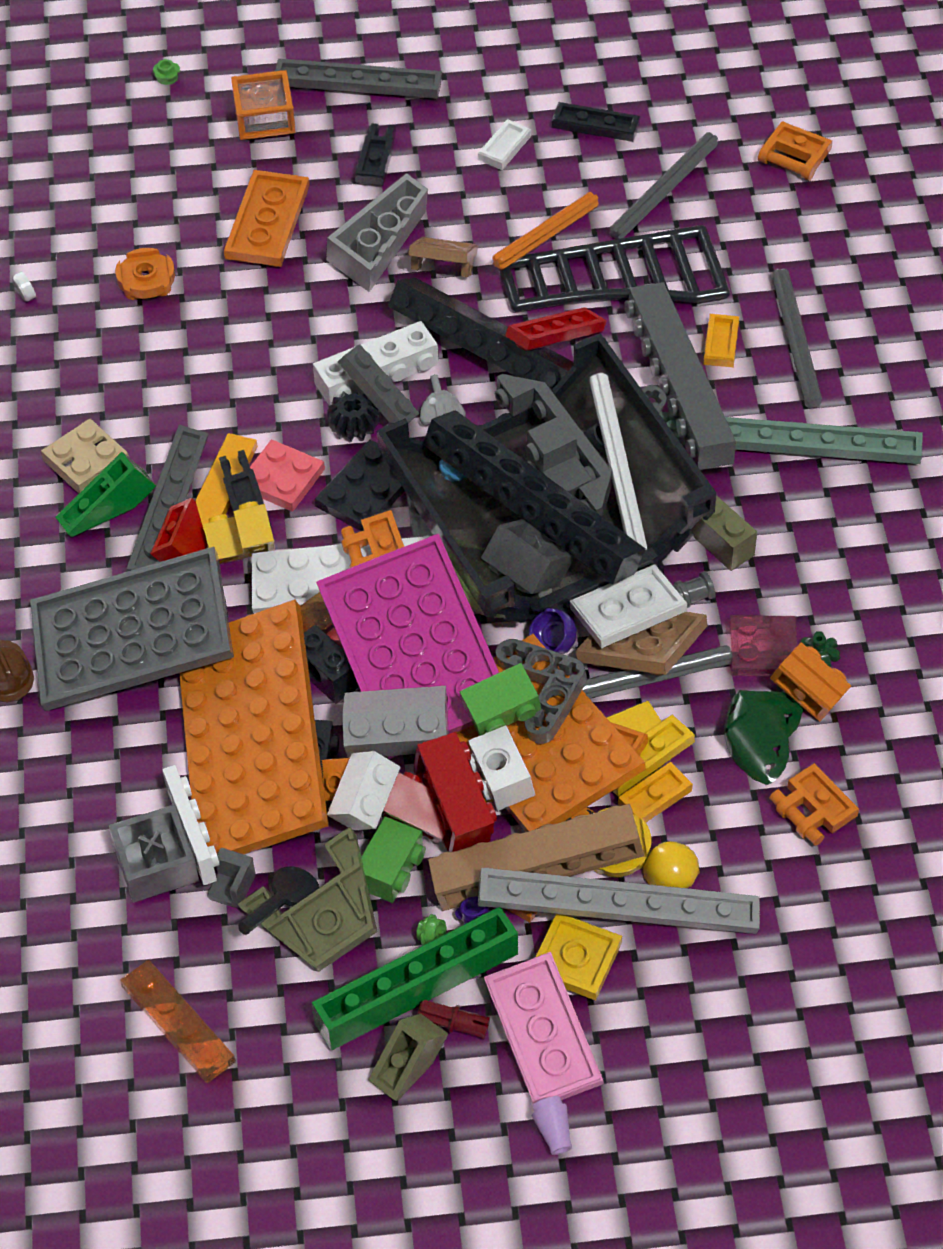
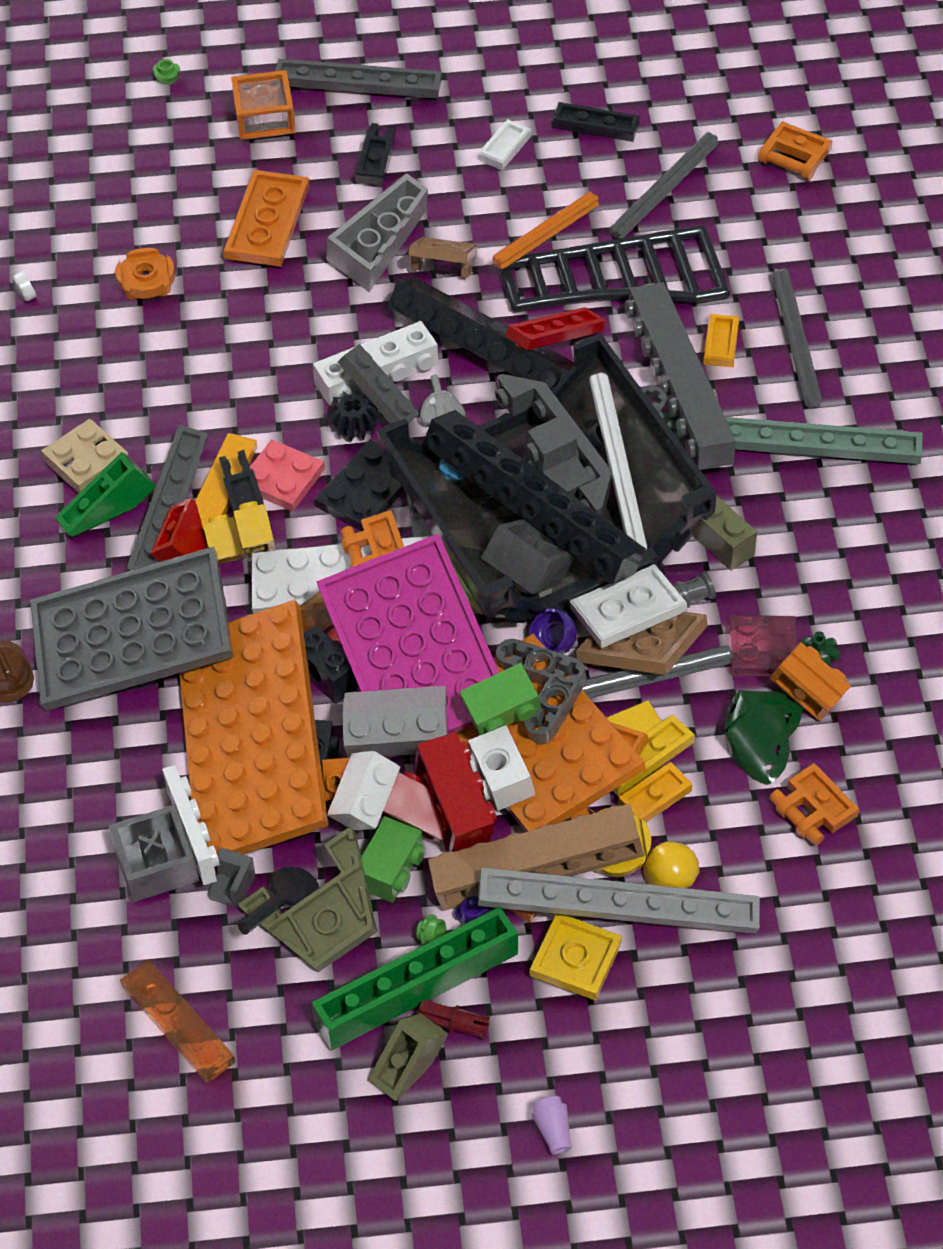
(543, 1029): bright pink tile -> none

